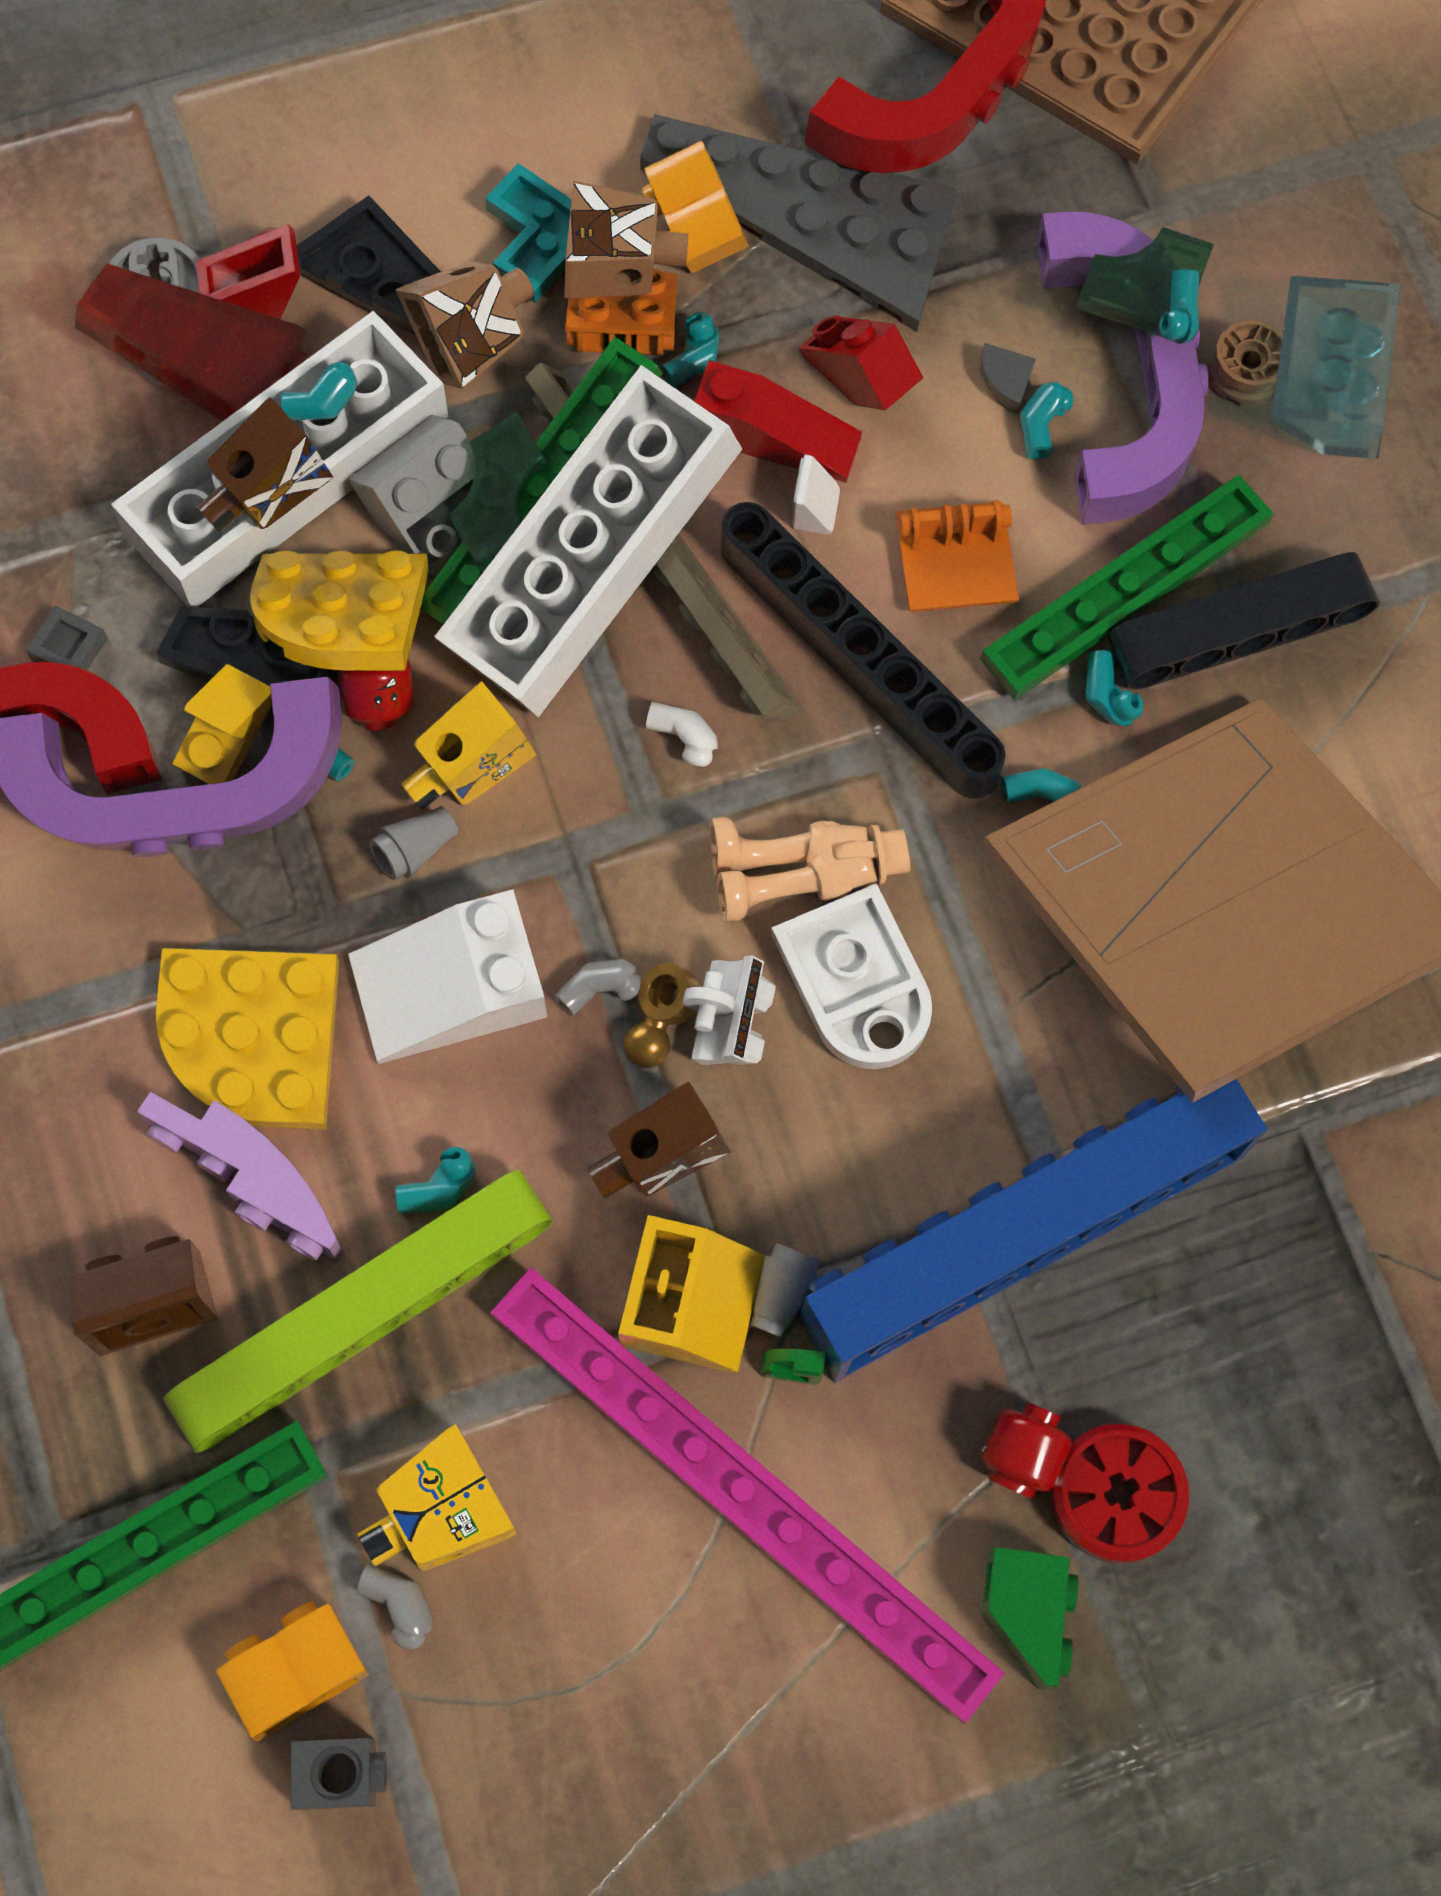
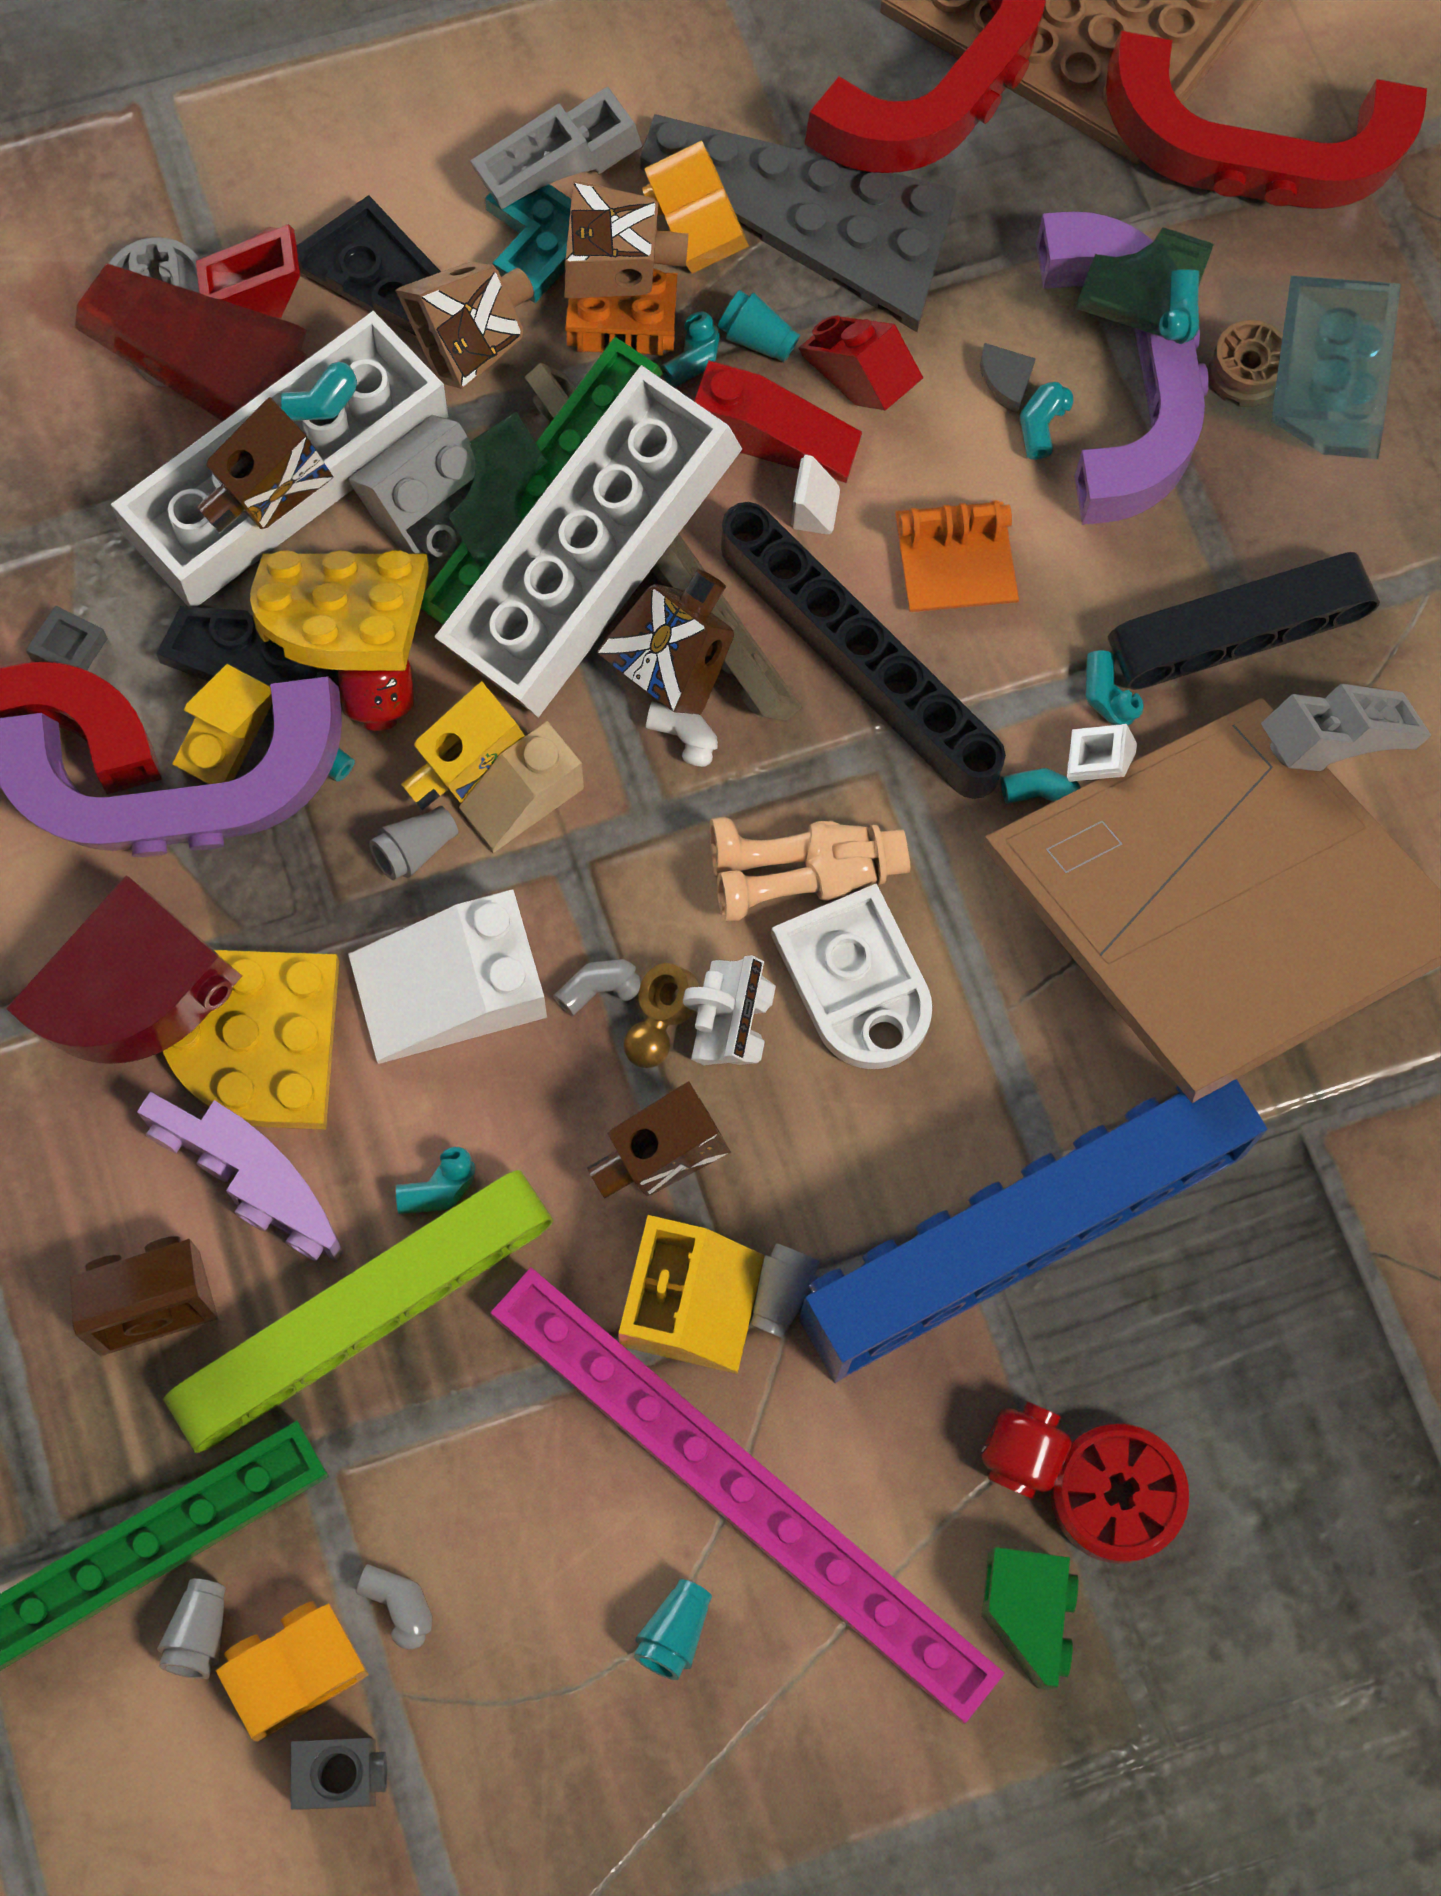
(125, 982): none -> dark red brick
(194, 1631): none -> light grey cone
(437, 1507): yellow torso -> none
(523, 787): none -> tan slope
(557, 147): none -> light grey slope
(673, 643): none -> torso
(674, 1631): none -> teal cone
(757, 327): none -> teal cone
(793, 1365): green tile -> none
(1100, 752): none -> white slope
(1126, 587): green plate -> none
(1253, 161): none -> red arch
(1345, 724): none -> light grey slope

